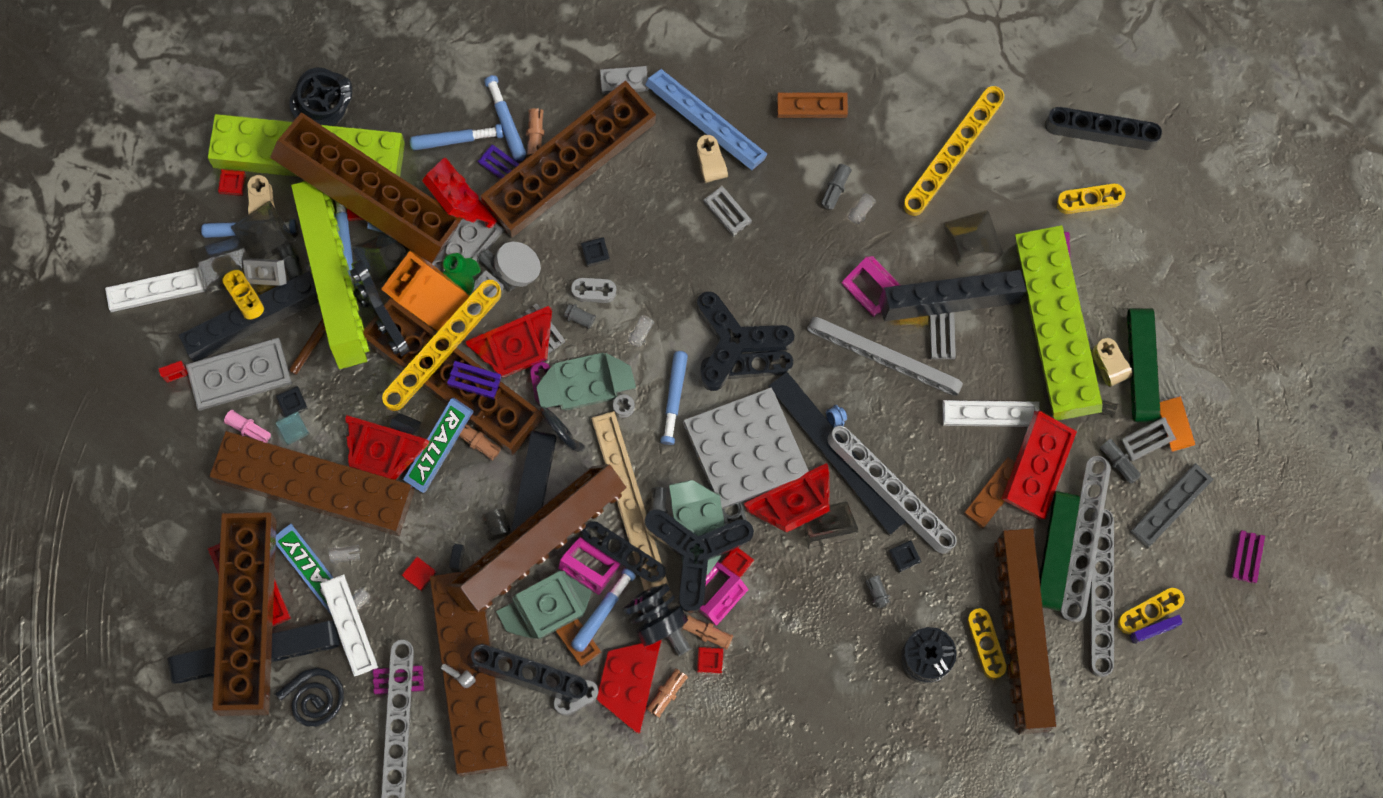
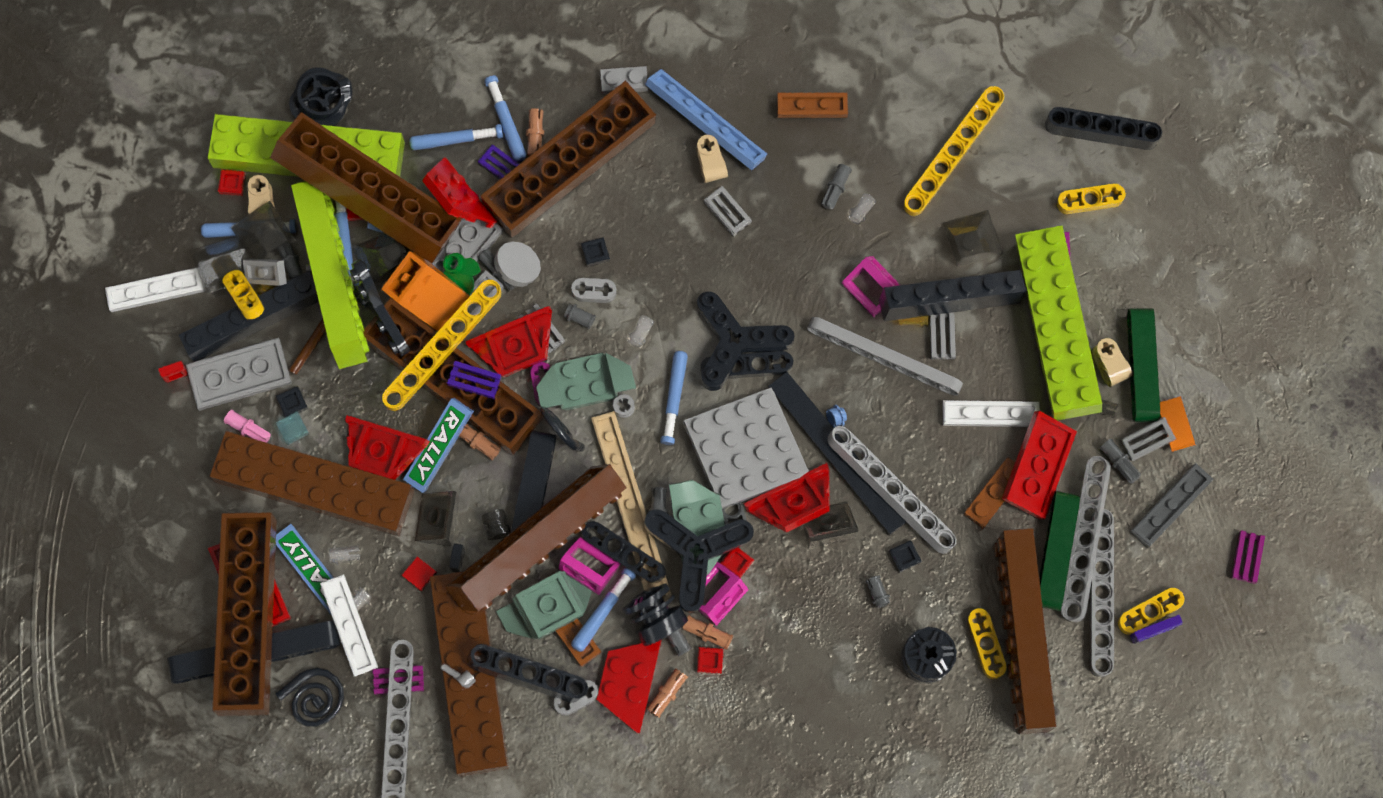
(405, 424): black tile -> none
(437, 518): none -> clear smoke slope

